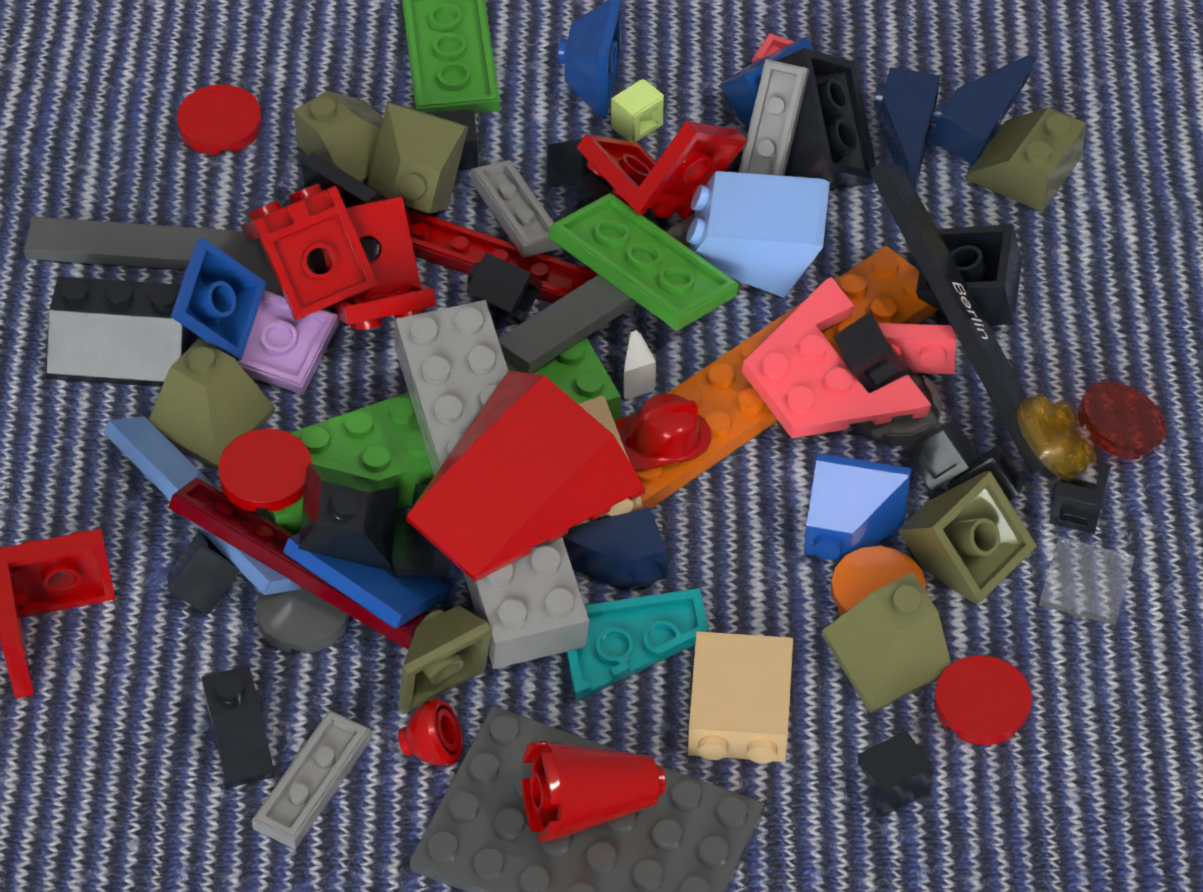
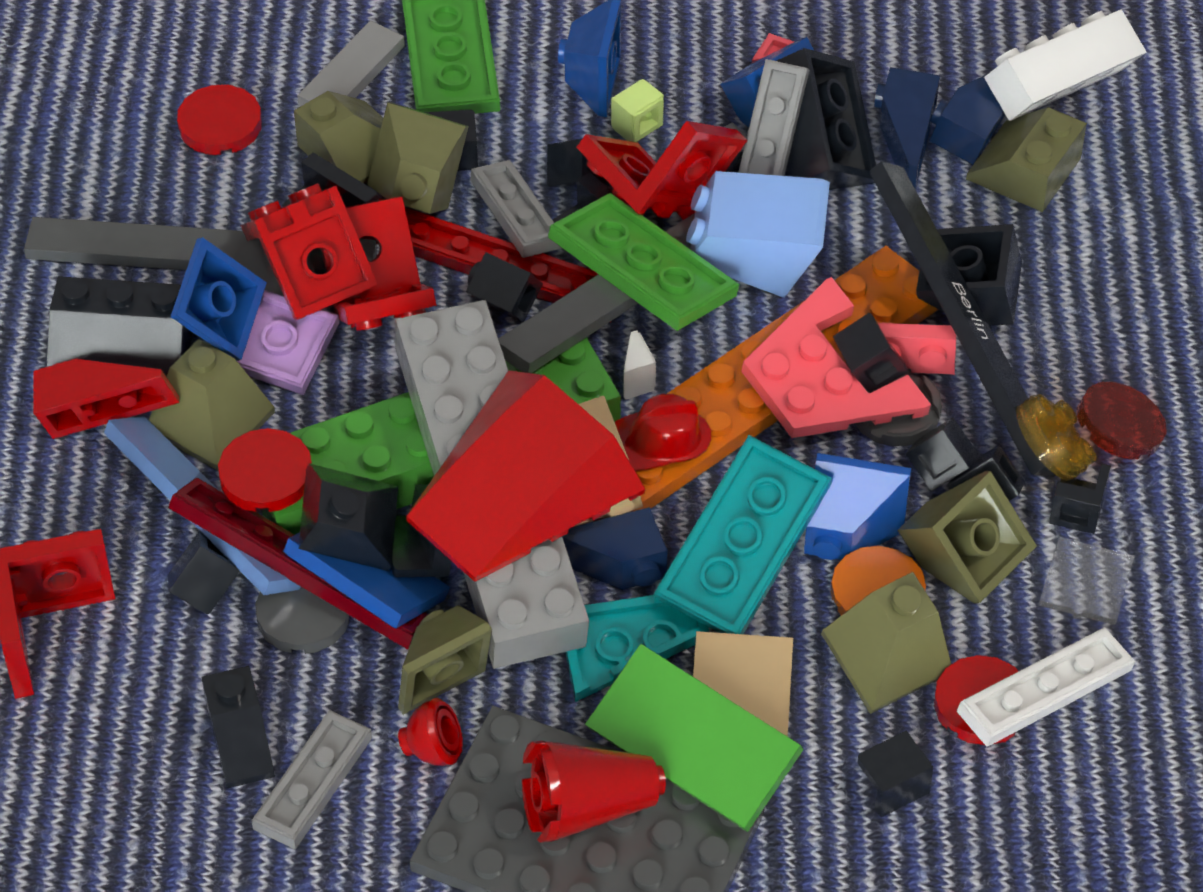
(90, 393): none -> red slope
(356, 63): none -> light grey tile
(696, 737): none -> bright green tile
(743, 538): none -> teal tile
(1045, 686): none -> white tile
(1063, 64): none -> white brick

